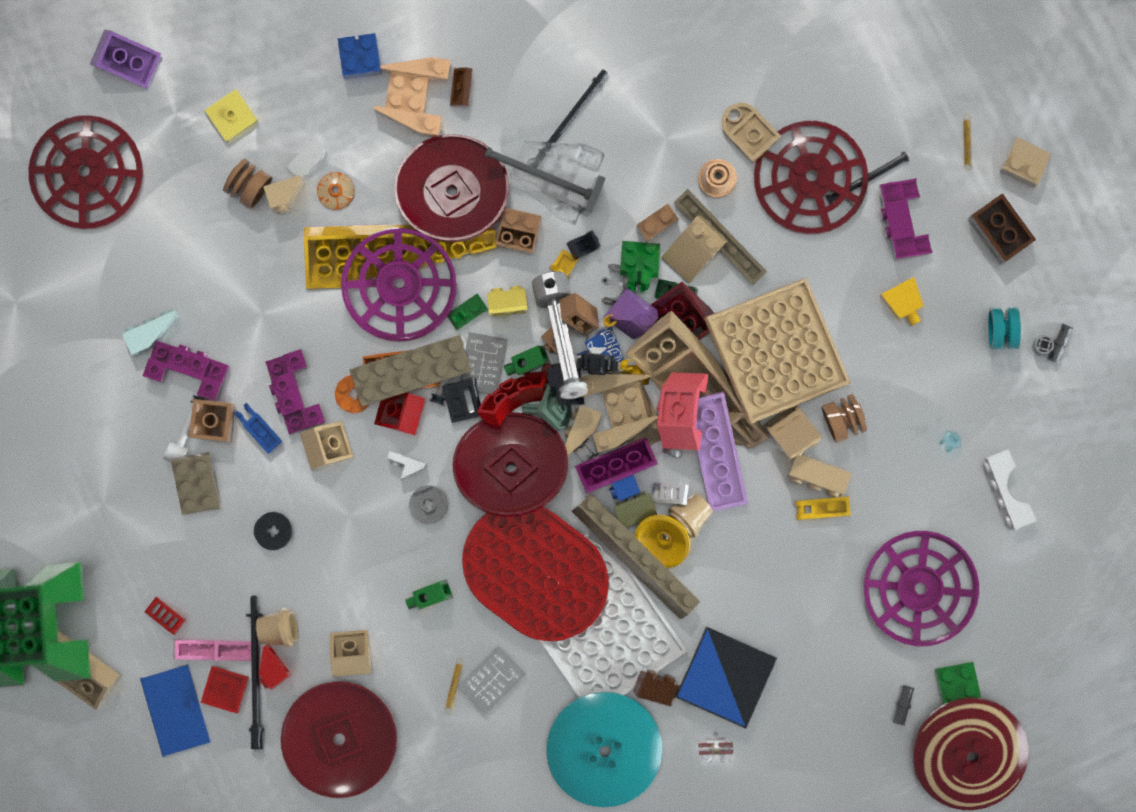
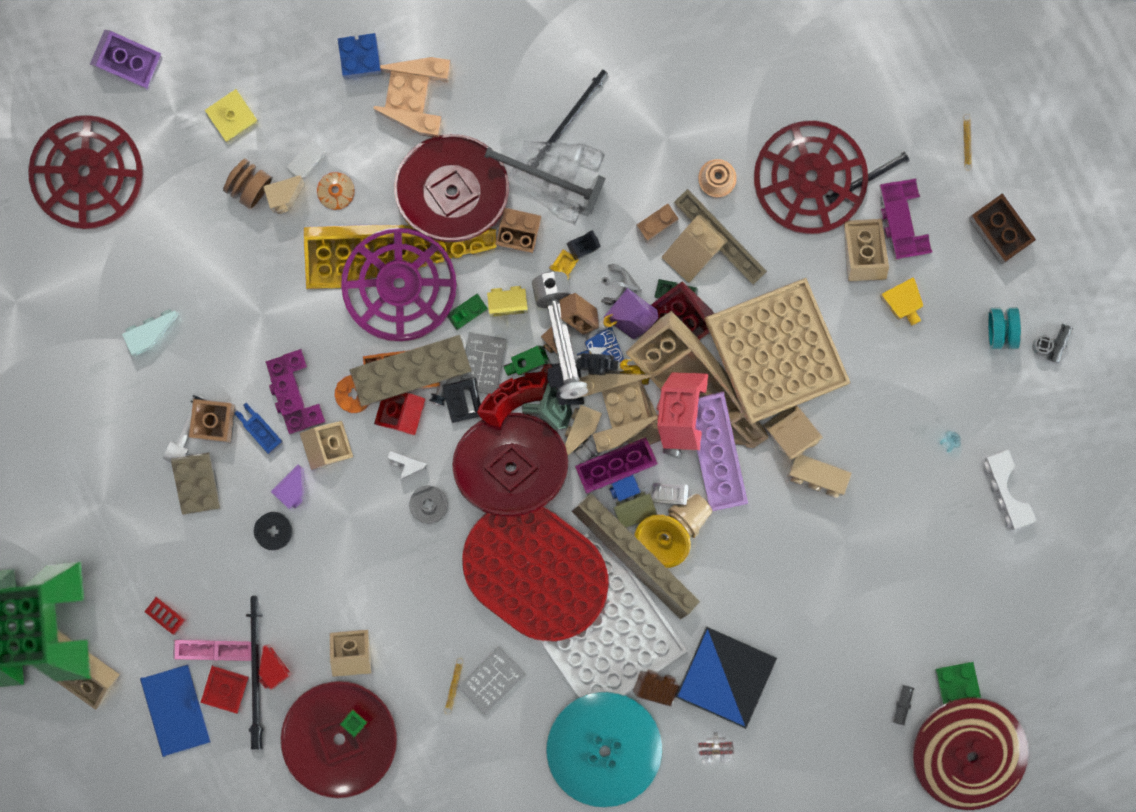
(185, 362): magenta bracket -> none
(278, 628): tan piece -> none
(291, 488): none -> medium lavender slope
(353, 723): none -> green tile
(435, 594): green torso -> none
(461, 87): reddish brown plate -> none
(639, 263): green plate -> none
(750, 131): tan tile -> none
(823, 508): yellow plate -> none
(844, 418): medium nougat wheel -> none
(865, 250): none -> tan slope
(934, 588): magenta dish -> none
(1025, 162): tan slope -> none

